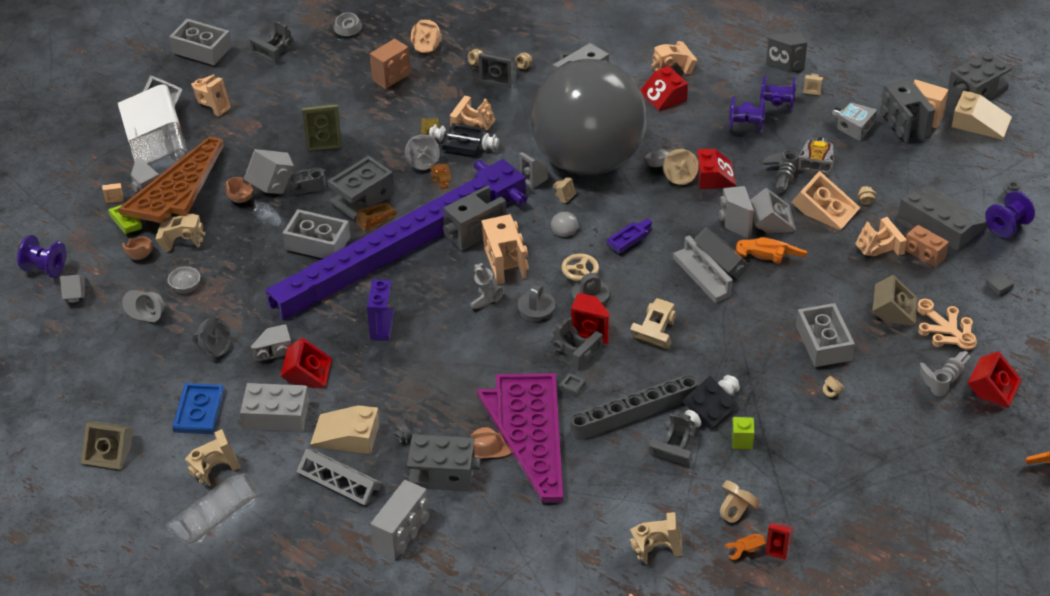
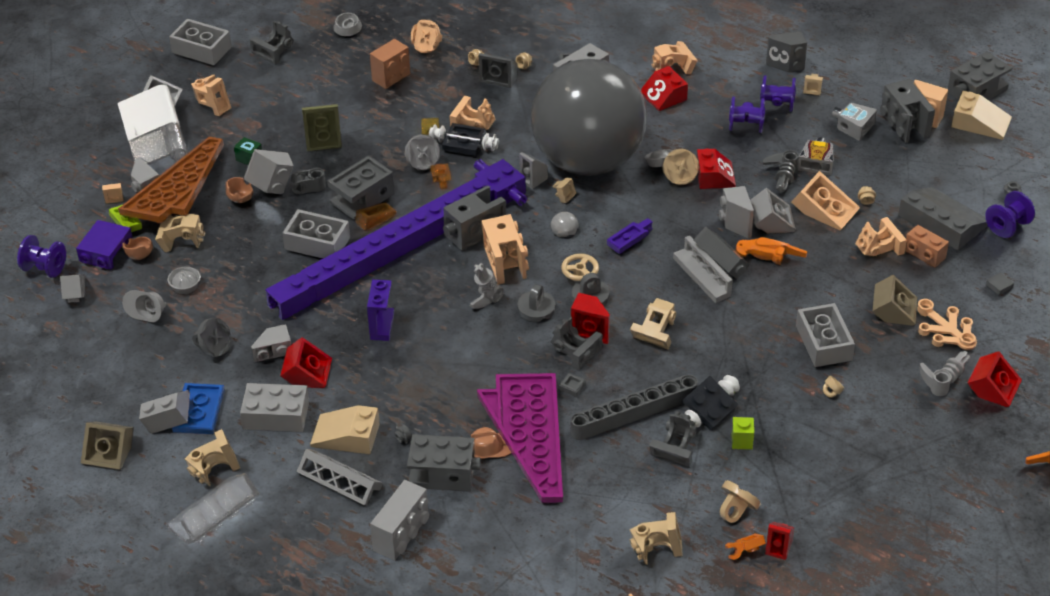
(103, 243): none -> dark purple panel
(165, 412): none -> light grey slope
(245, 149): none -> dark green brick

